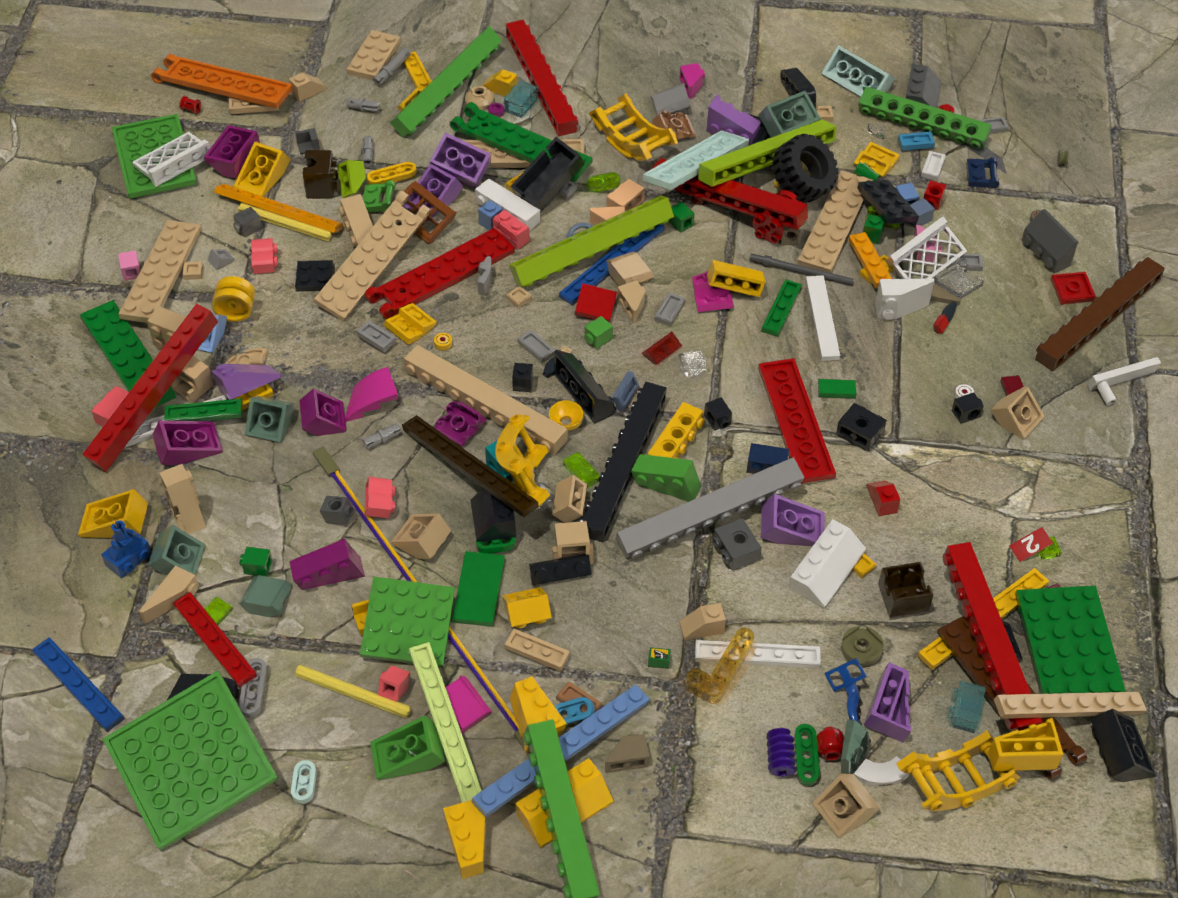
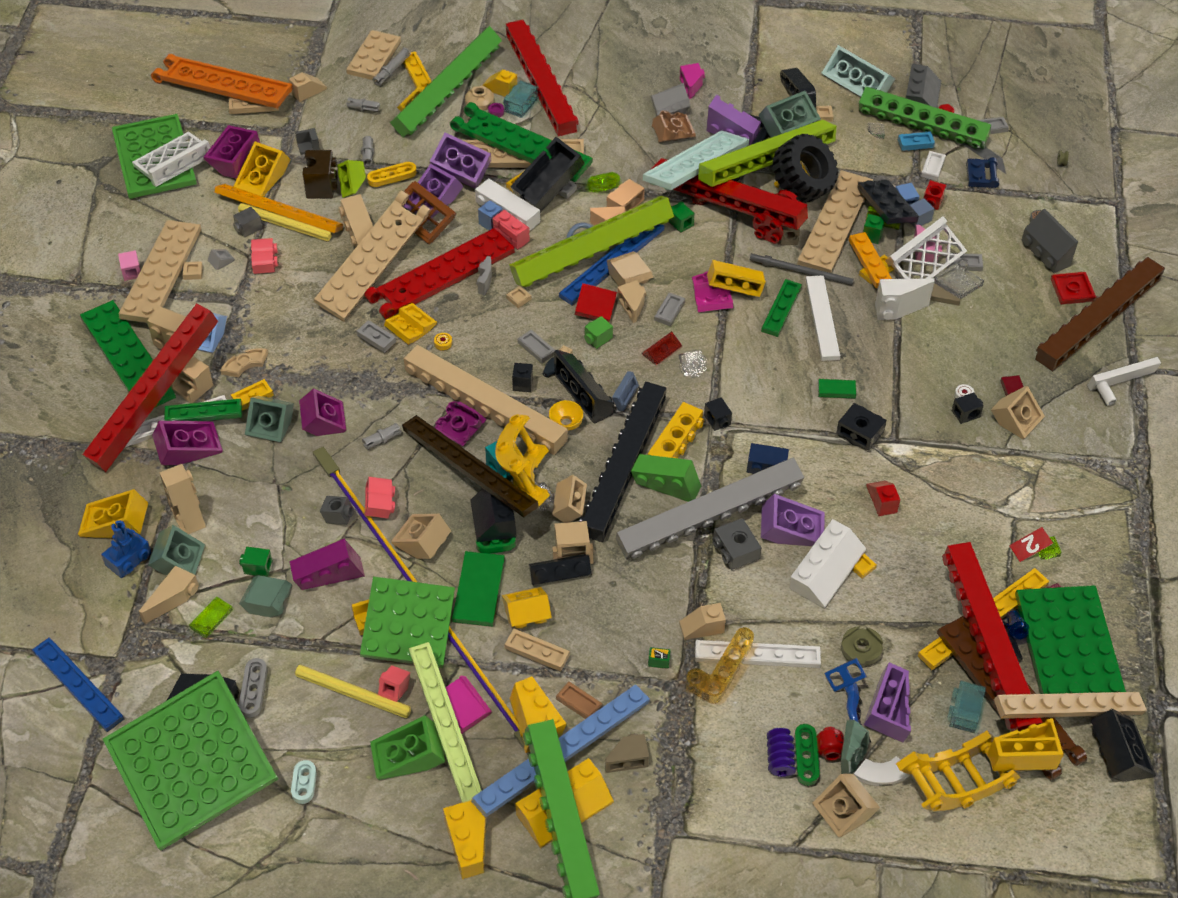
(108, 405): coral brick -> none
(189, 104): red bush -> none
(215, 639): red tile -> none
(233, 298): yellow wheel -> none
(241, 378): medium lavender slope -> none
(313, 275): black plate -> none
(370, 392): dark pink slope -> none
(373, 196): bright green plate -> none
(574, 709): dark azure plate -> none
(582, 469): clear neon green plate -> none
(625, 145): yellow fence -> none
(796, 419): red plate -> none
(864, 170): green cone -> none
(878, 158): yellow slope -> none
(905, 589): dark brown piece -> none
(943, 320): piece -> none
(1017, 625): none -> clear blue cone

